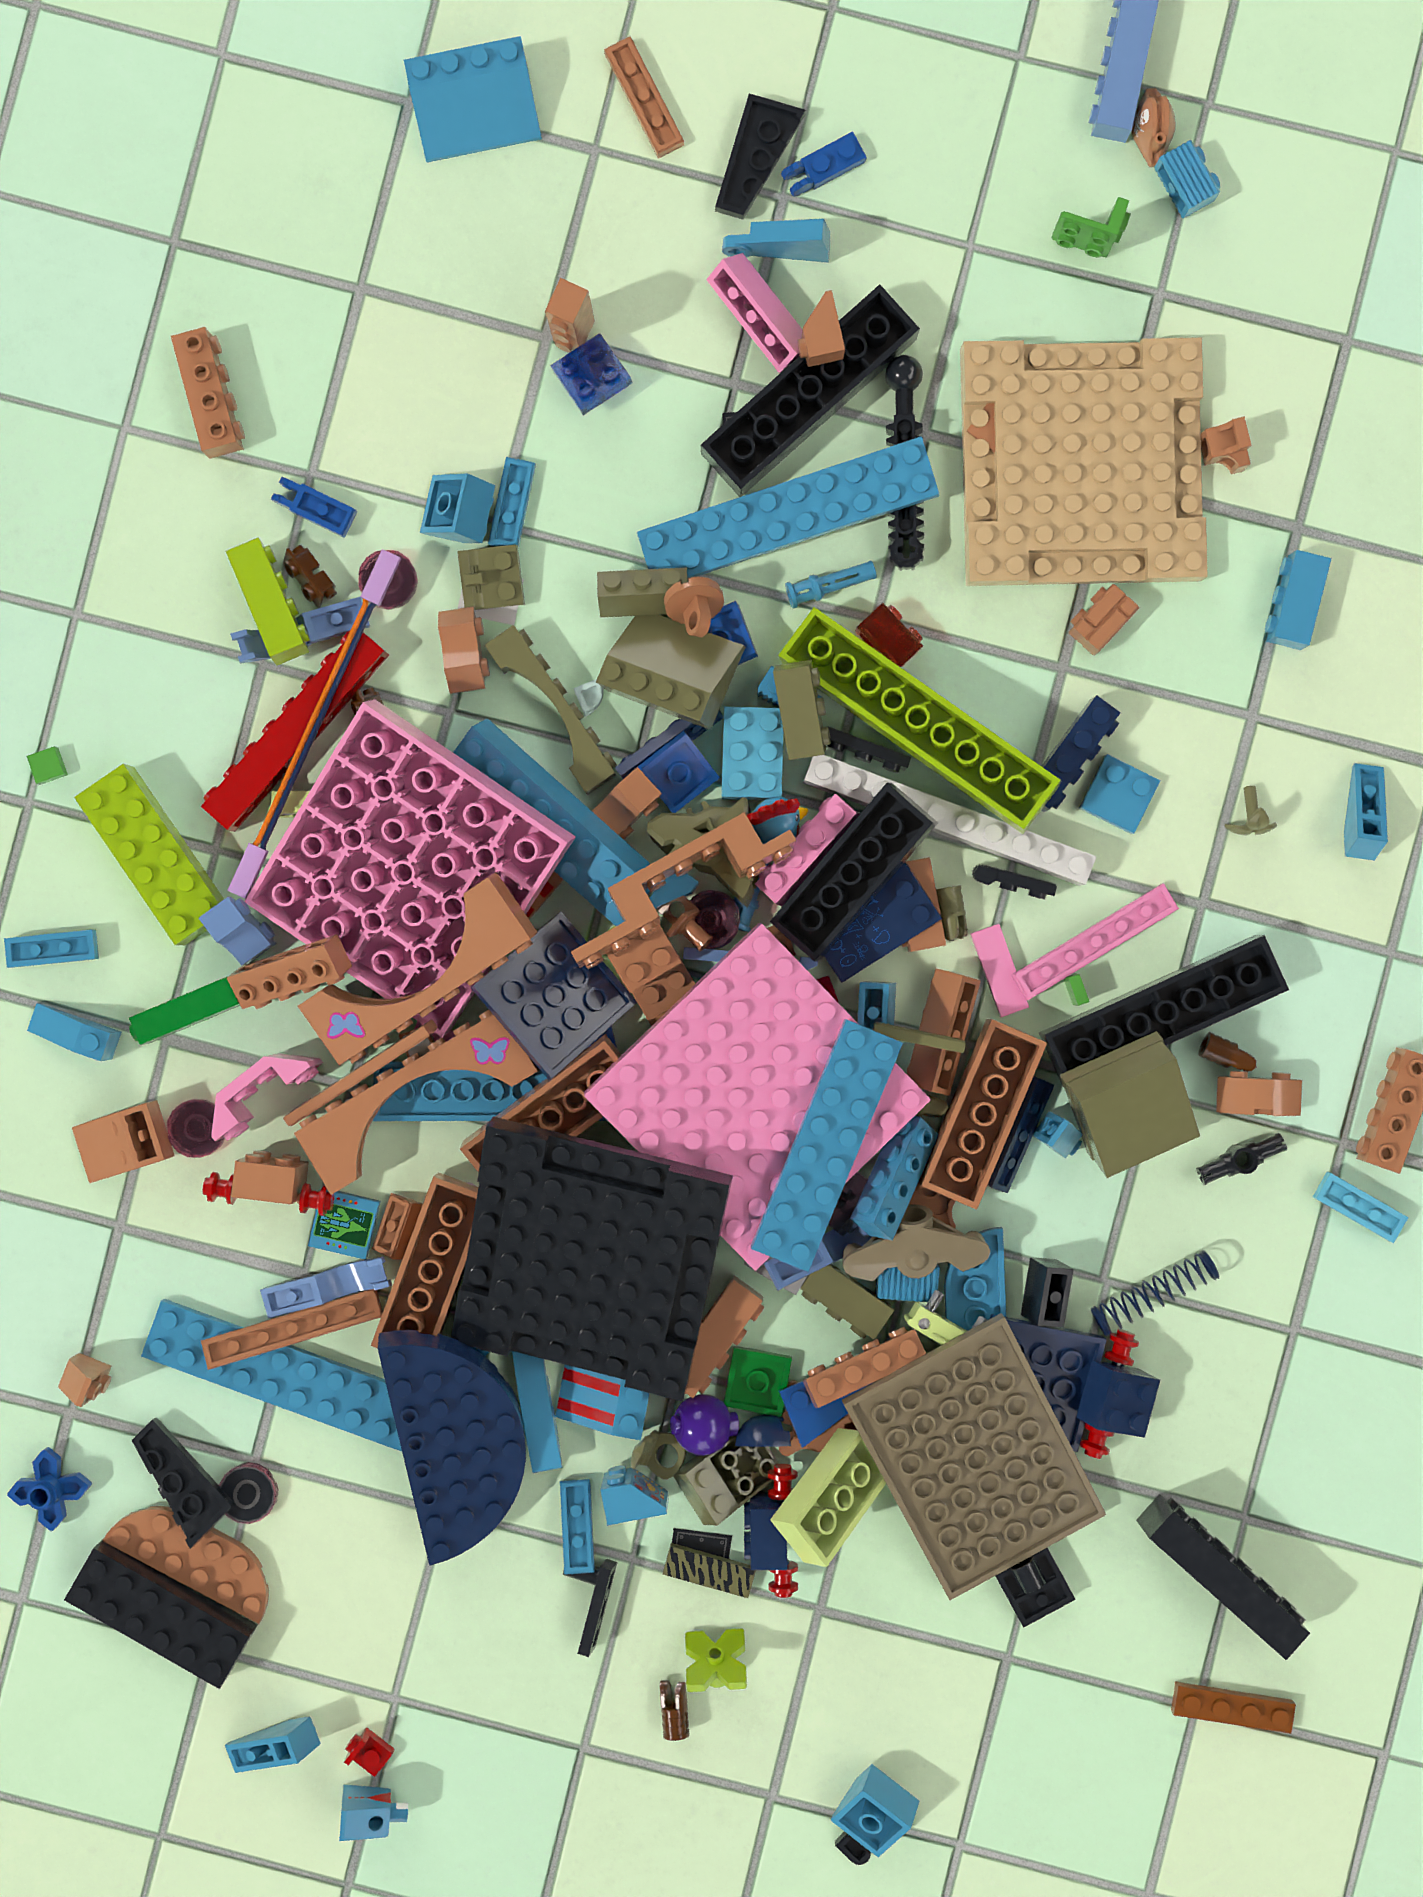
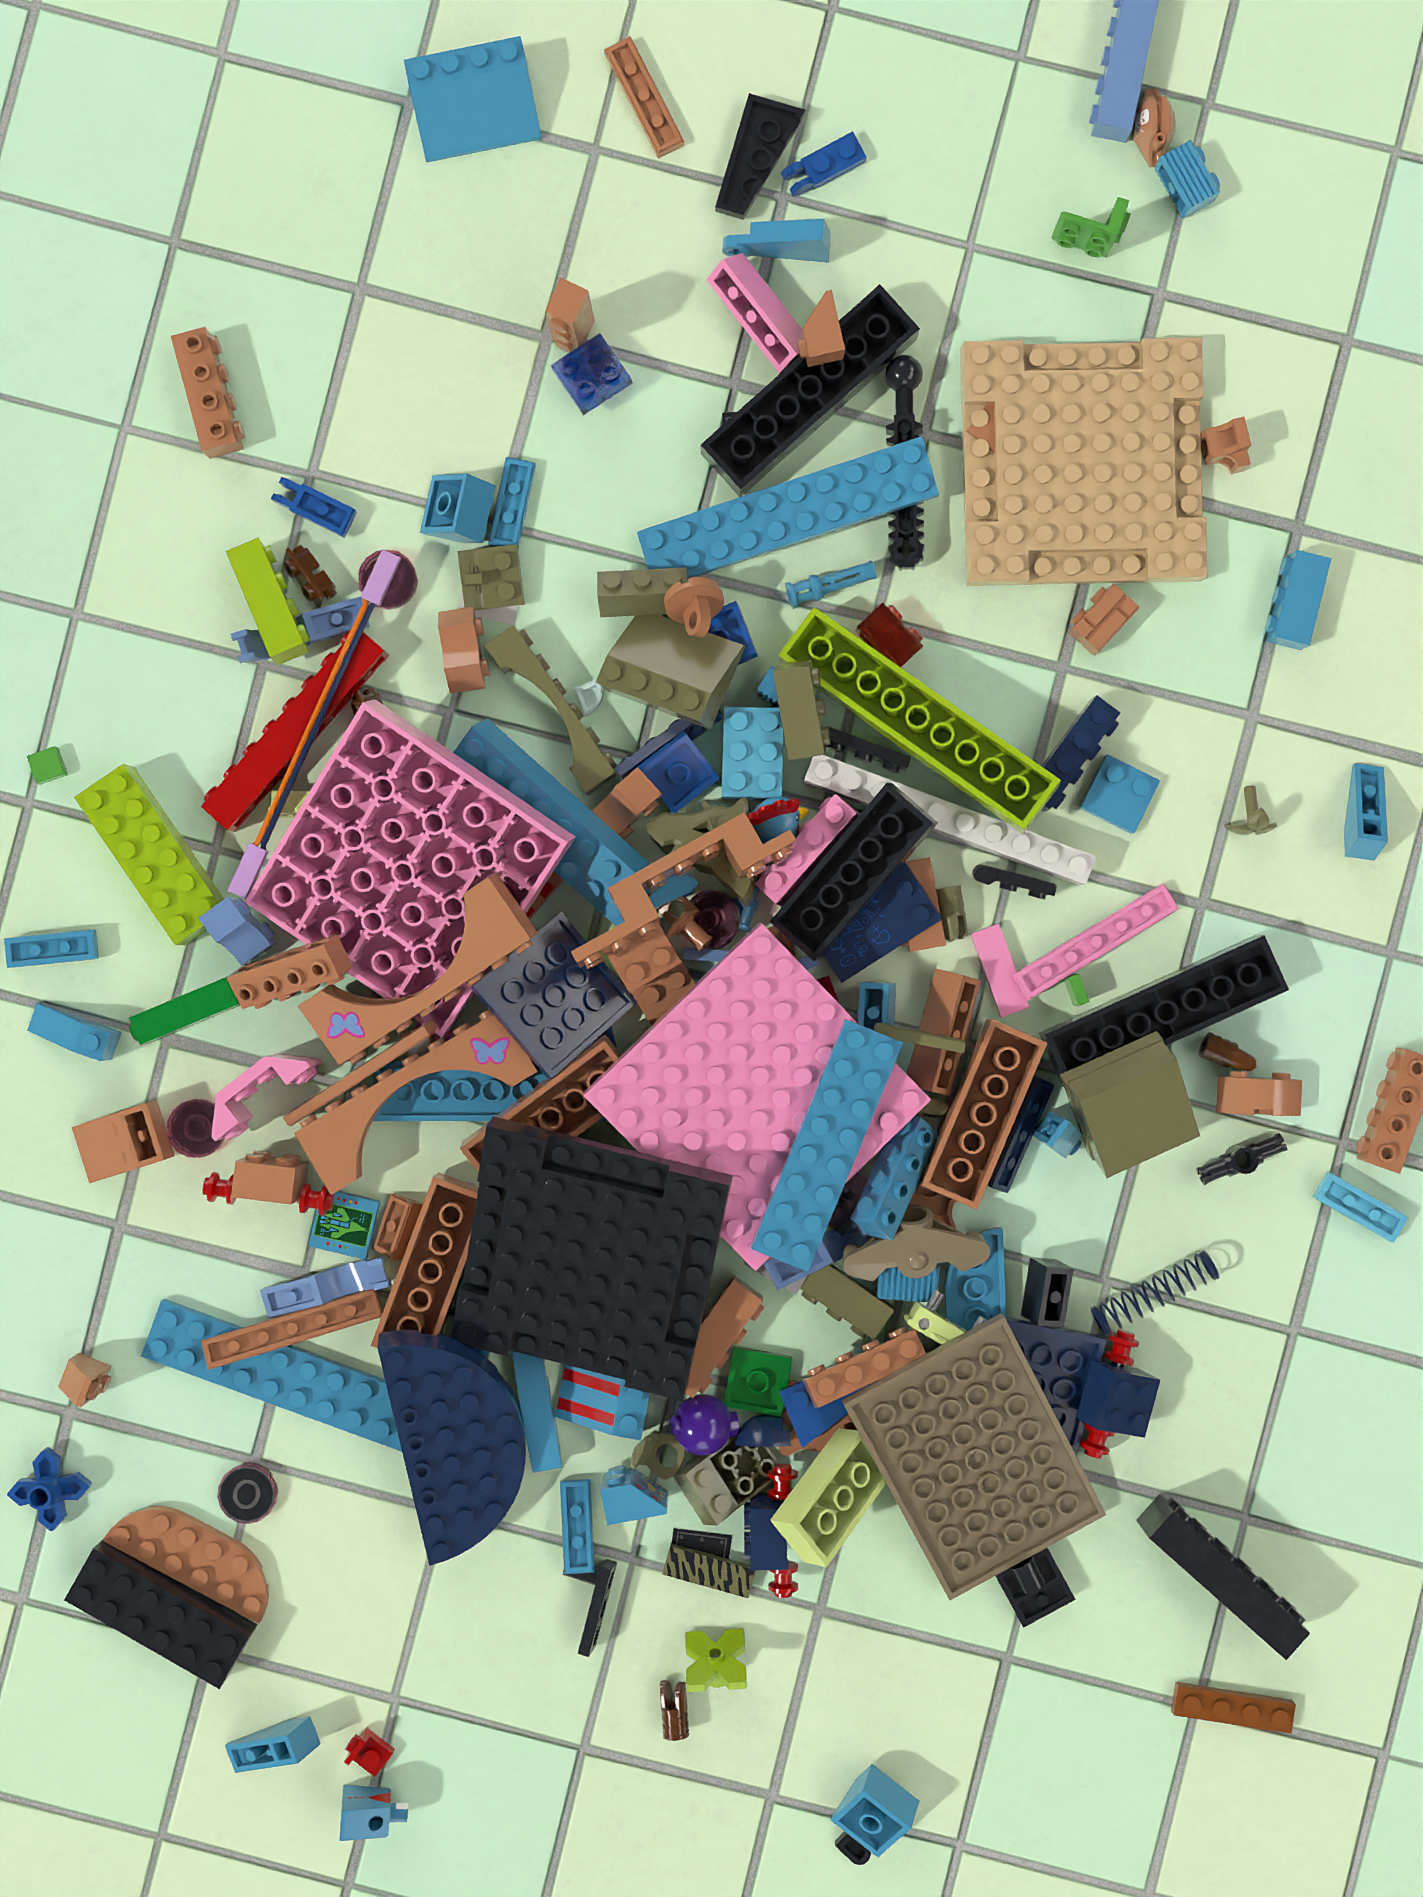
(188, 1488): black wing -> none

